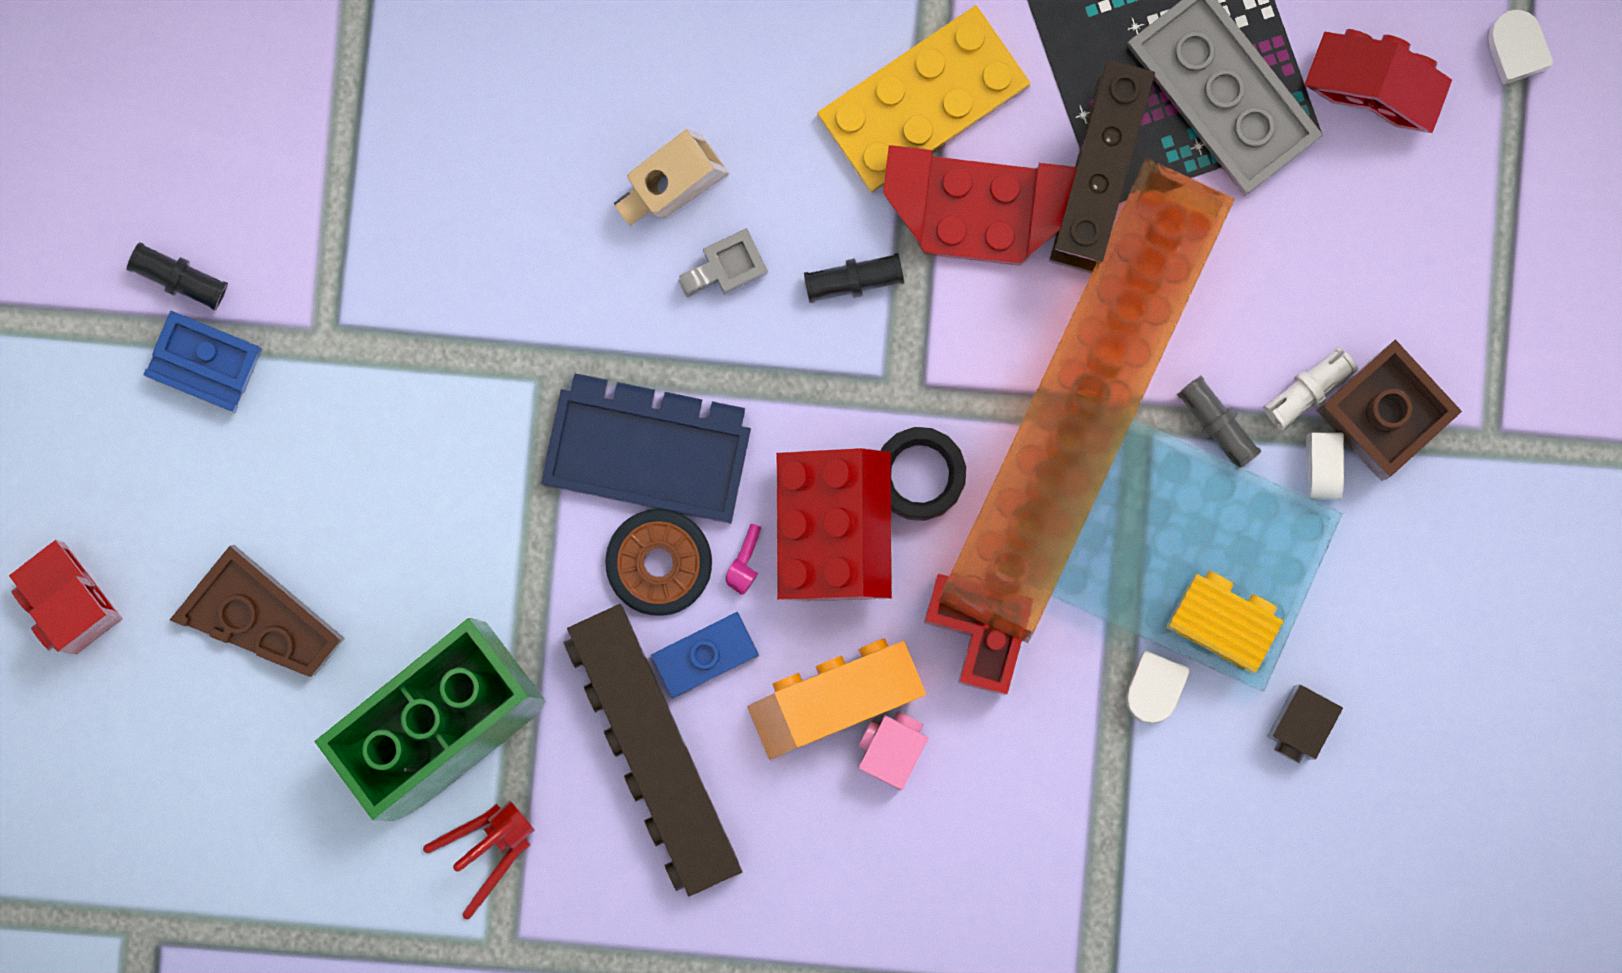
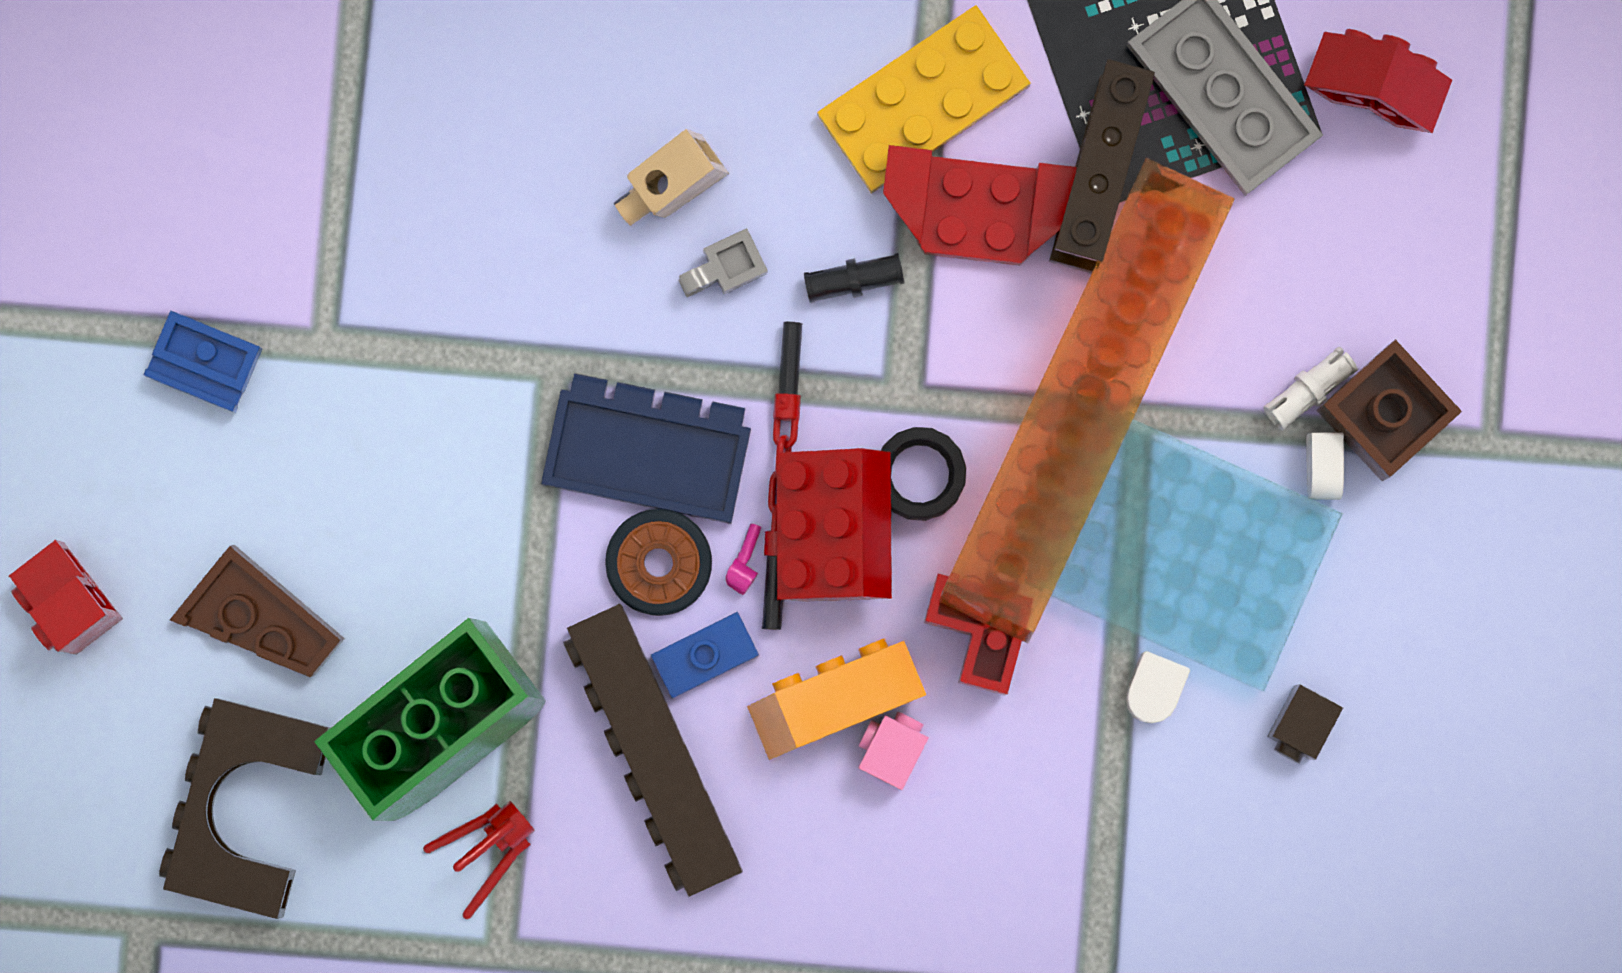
(177, 276): black pin -> none
(201, 860): none -> dark brown arch
(786, 408): none -> piece
(1219, 422): dark grey pin -> none
(1225, 622): yellow brick -> none
(1518, 46): white piece -> none

